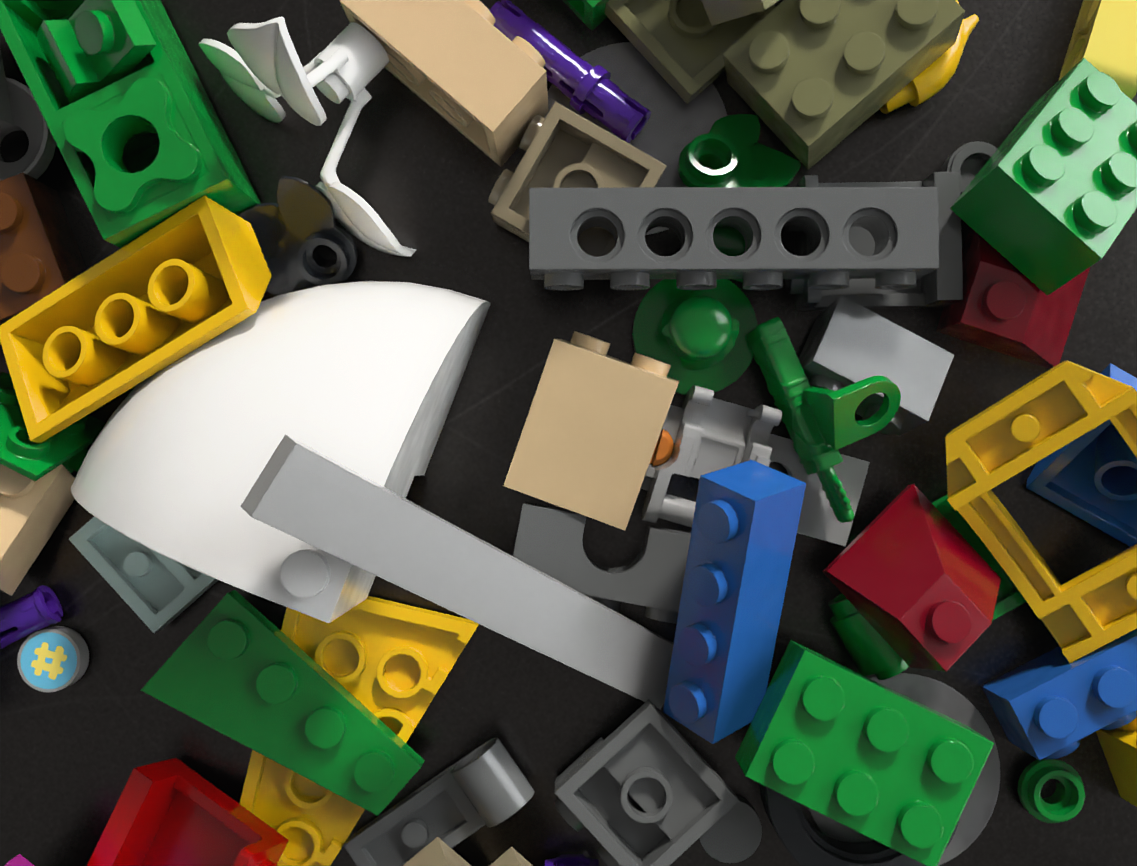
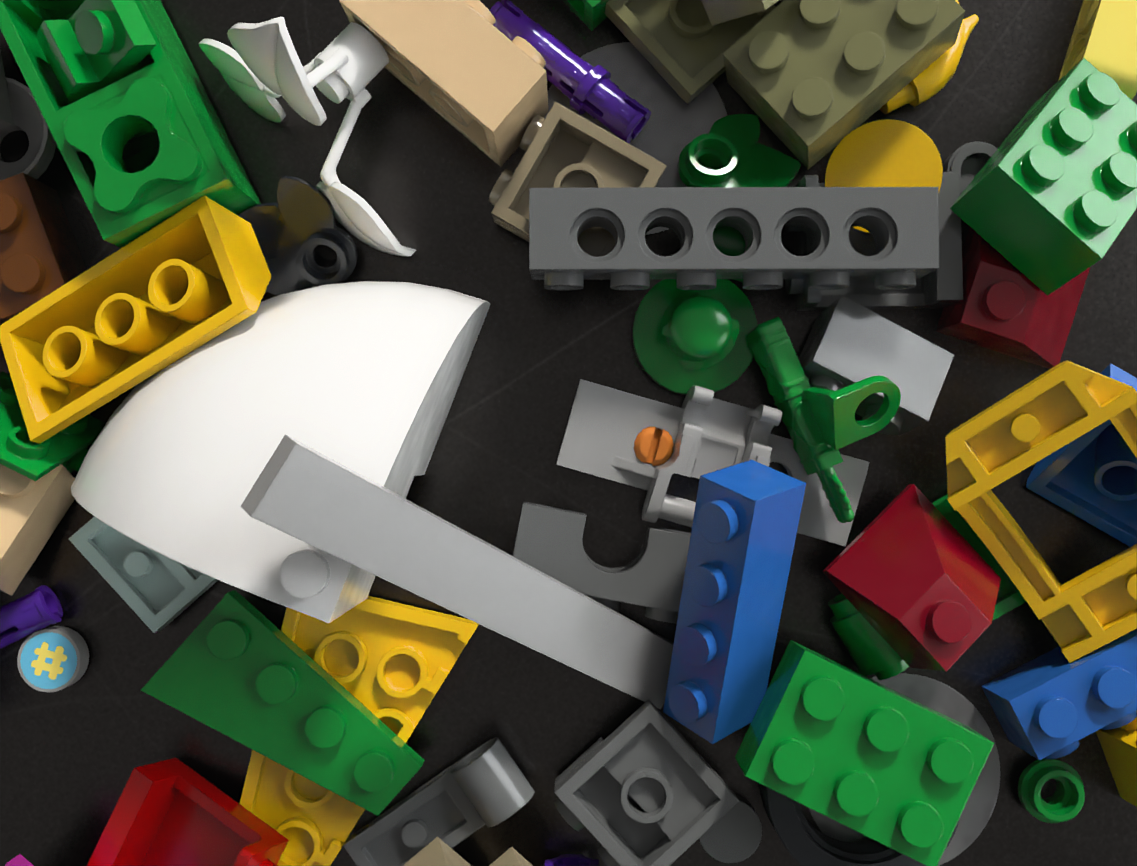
(592, 429): tan panel -> none
(885, 156): none -> yellow sticker

